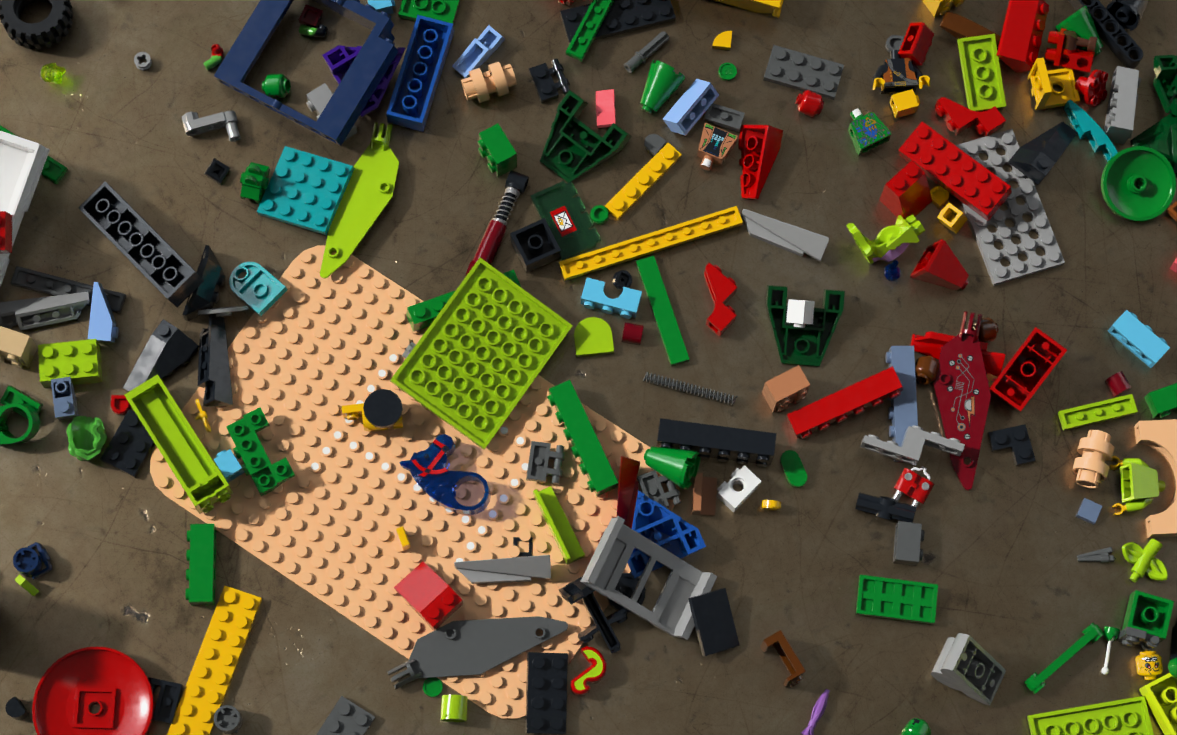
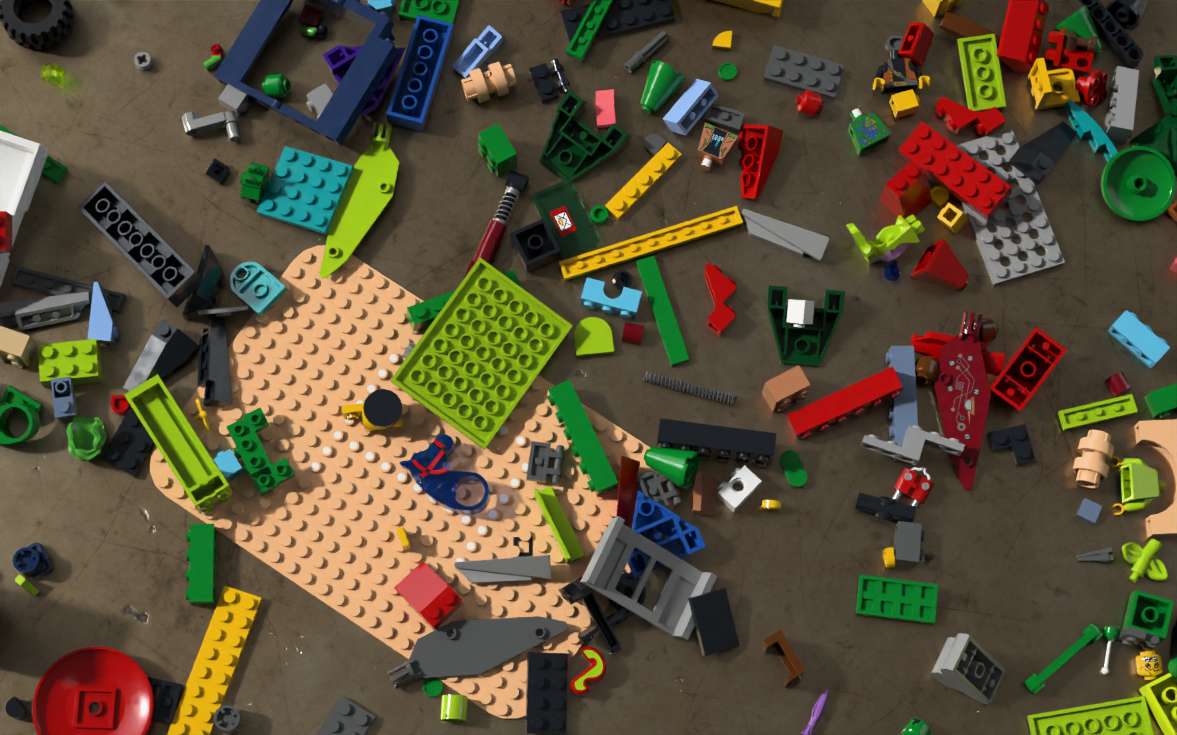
(233, 100): none -> light grey brick
(889, 558): none -> yellow tile

